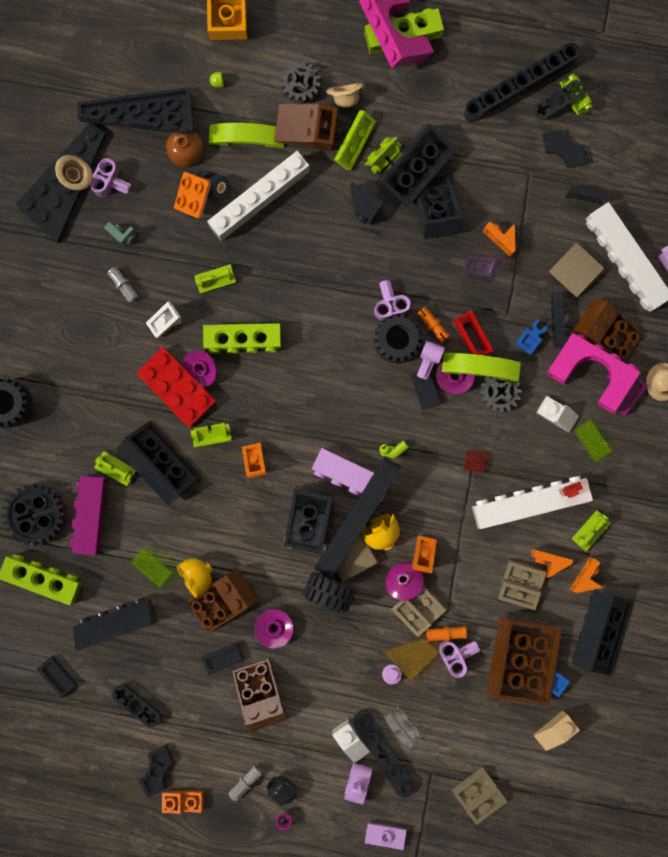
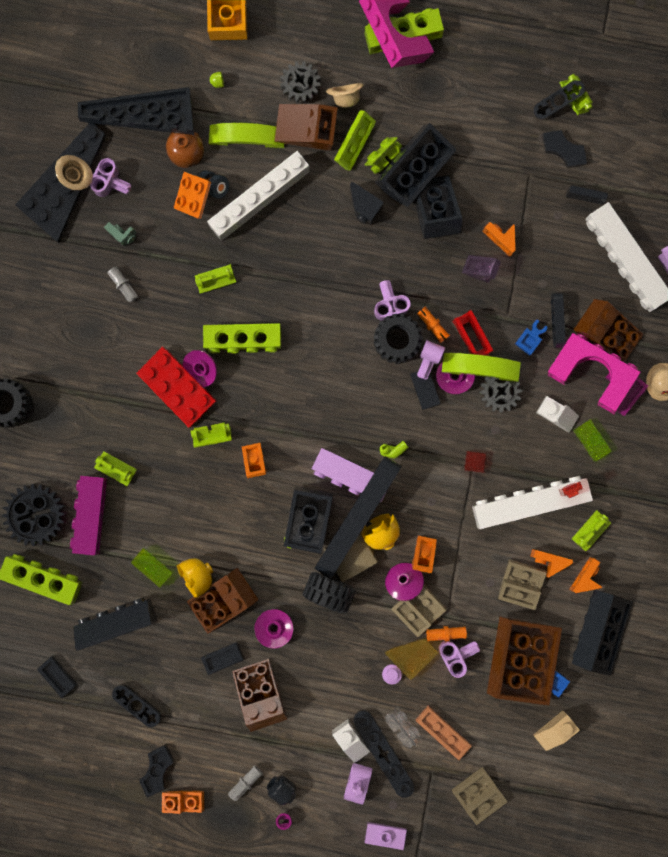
(158, 462): black slope -> none
(164, 320): white slope -> none
(443, 732): none -> nougat tile
(528, 76): black beam -> none
(576, 269): dark tan slope -> none

